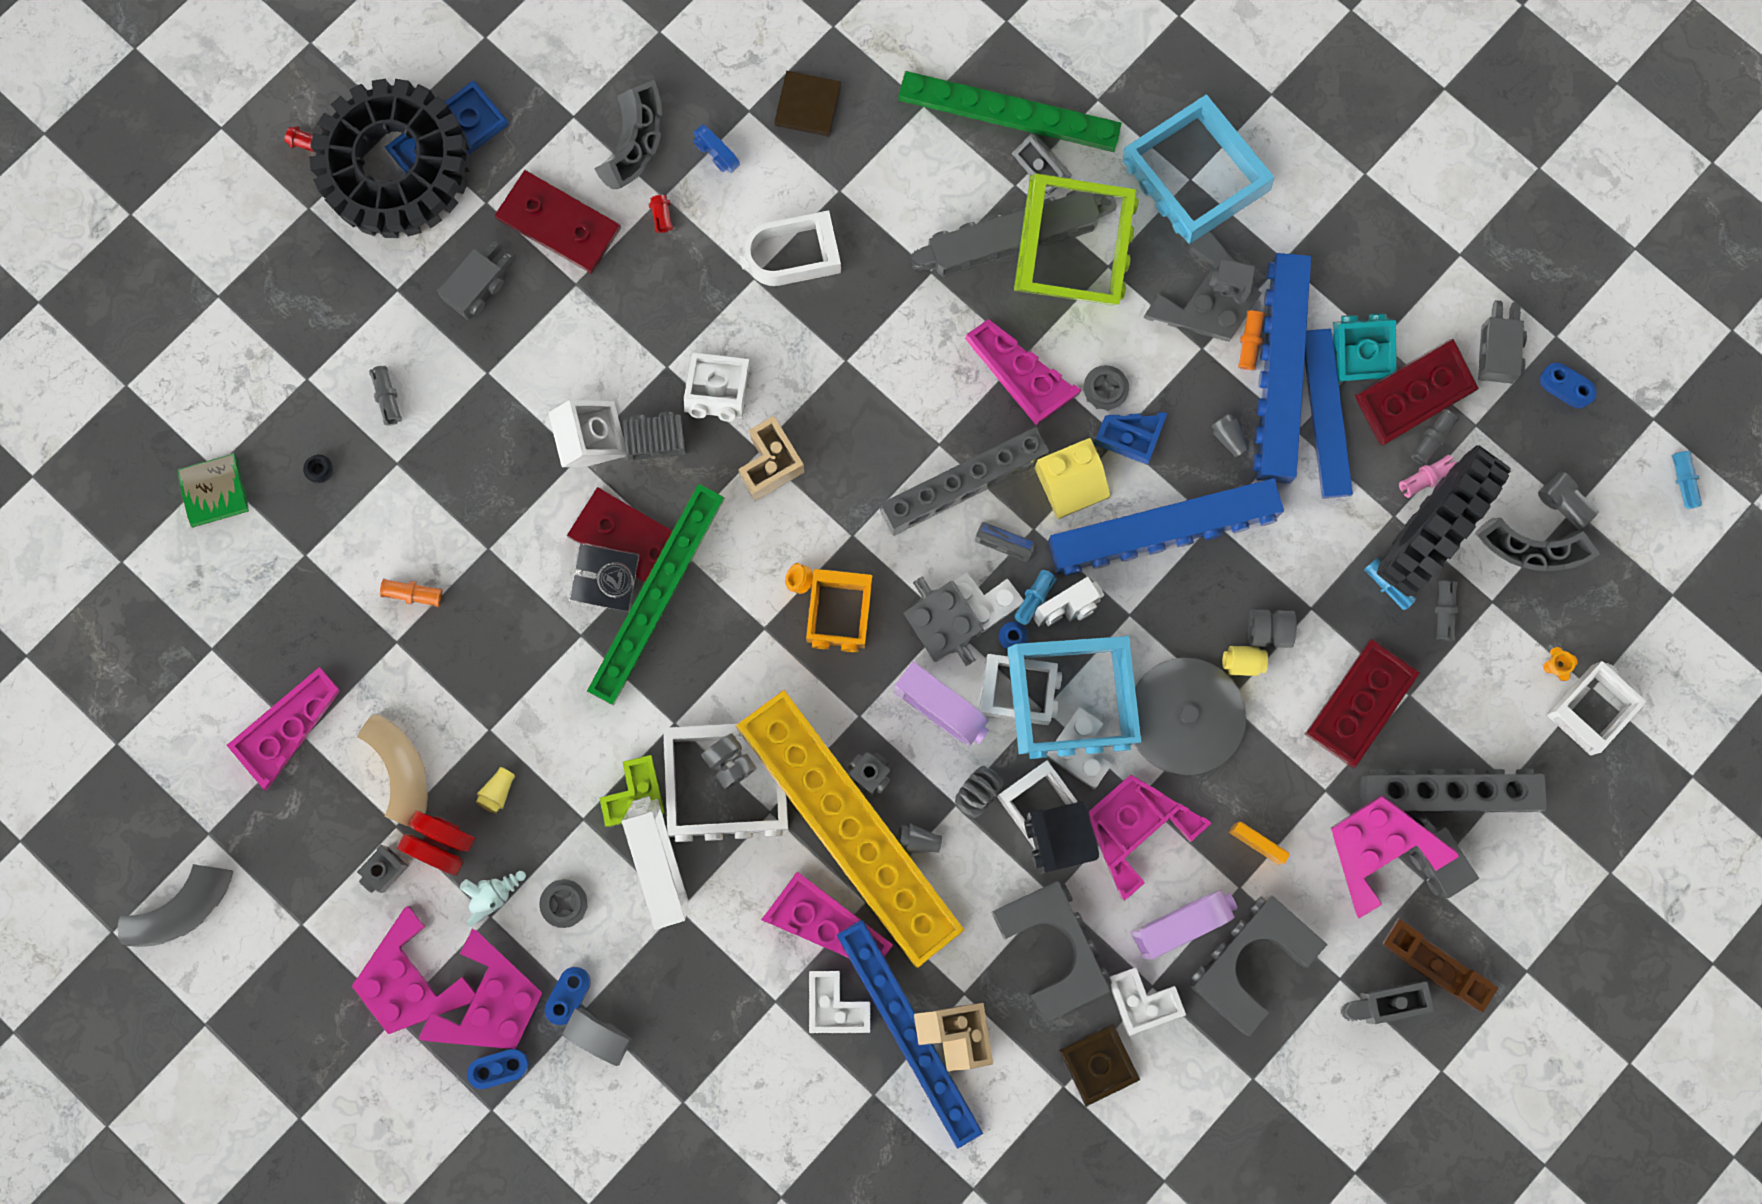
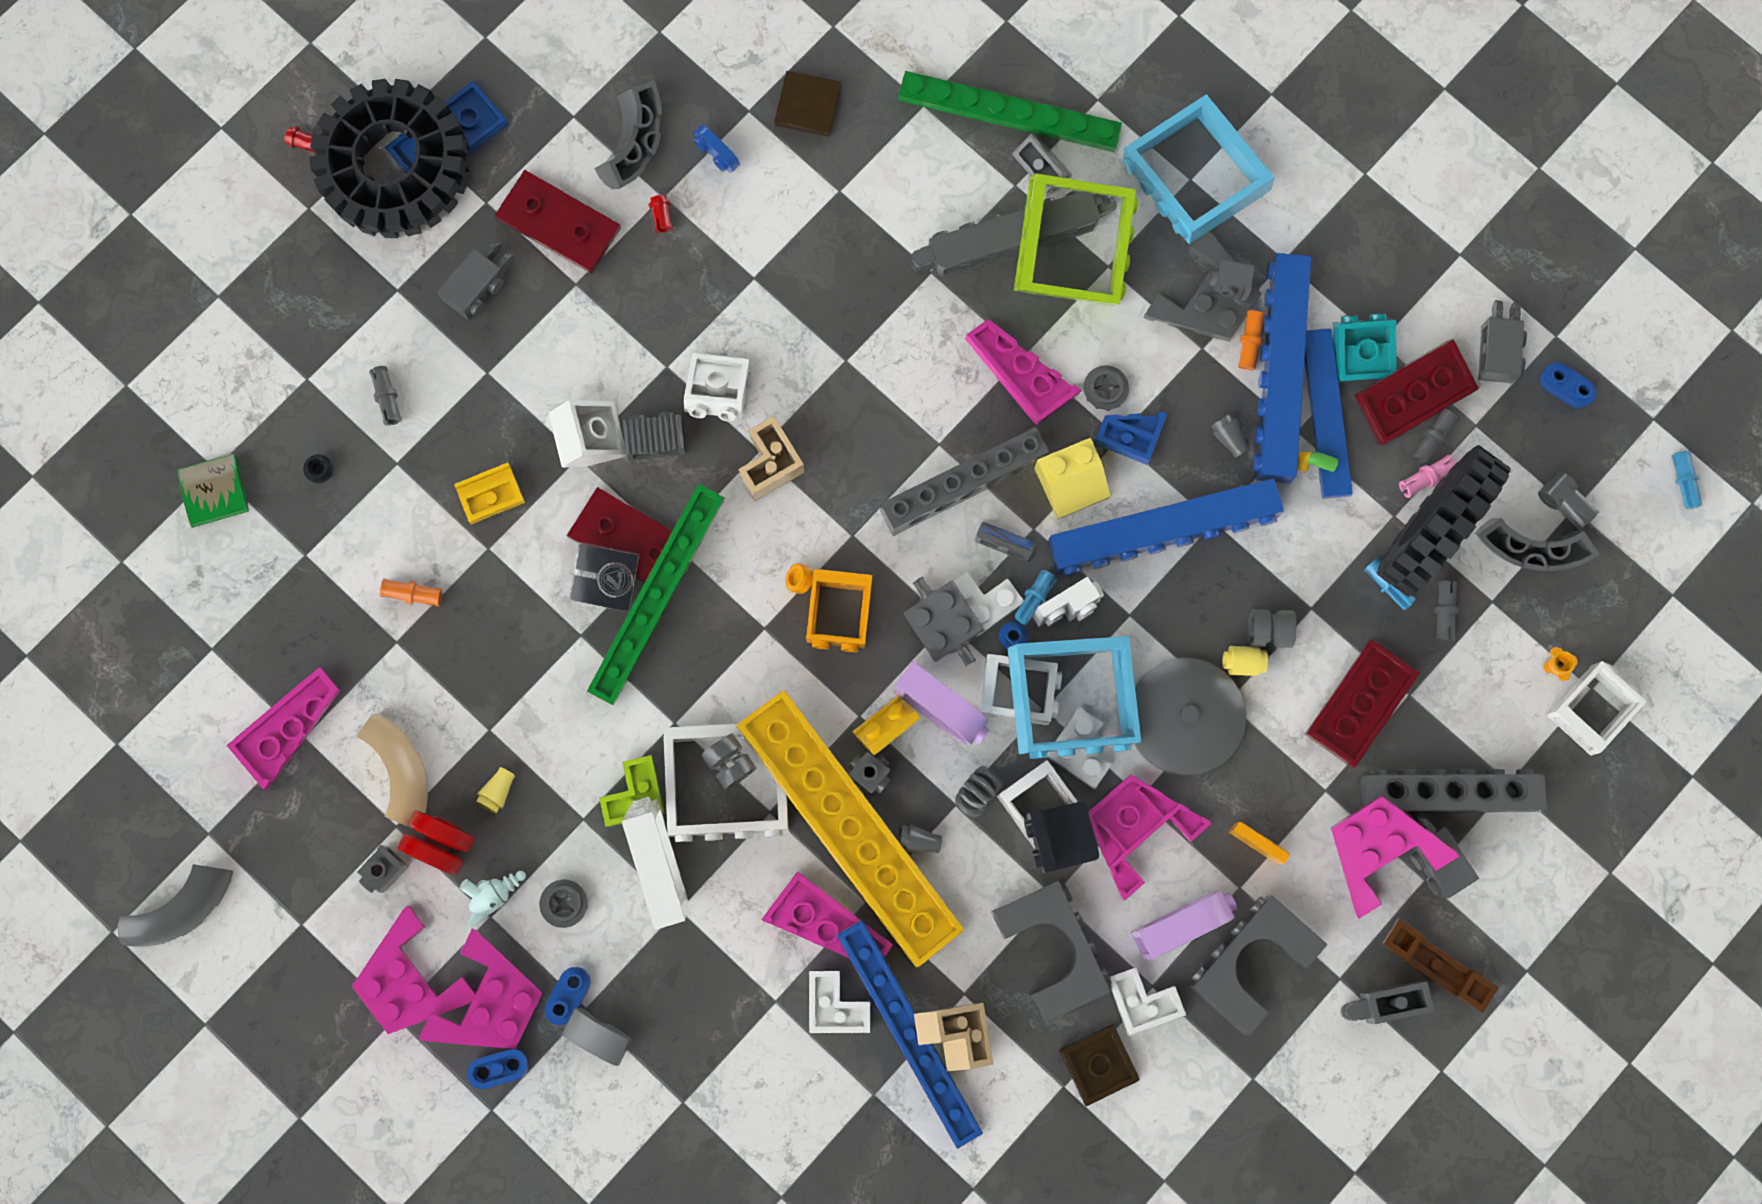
(489, 493): none -> yellow plate
(821, 222): white window -> none
(886, 725): none -> yellow plate
(1316, 459): none -> bright green arm

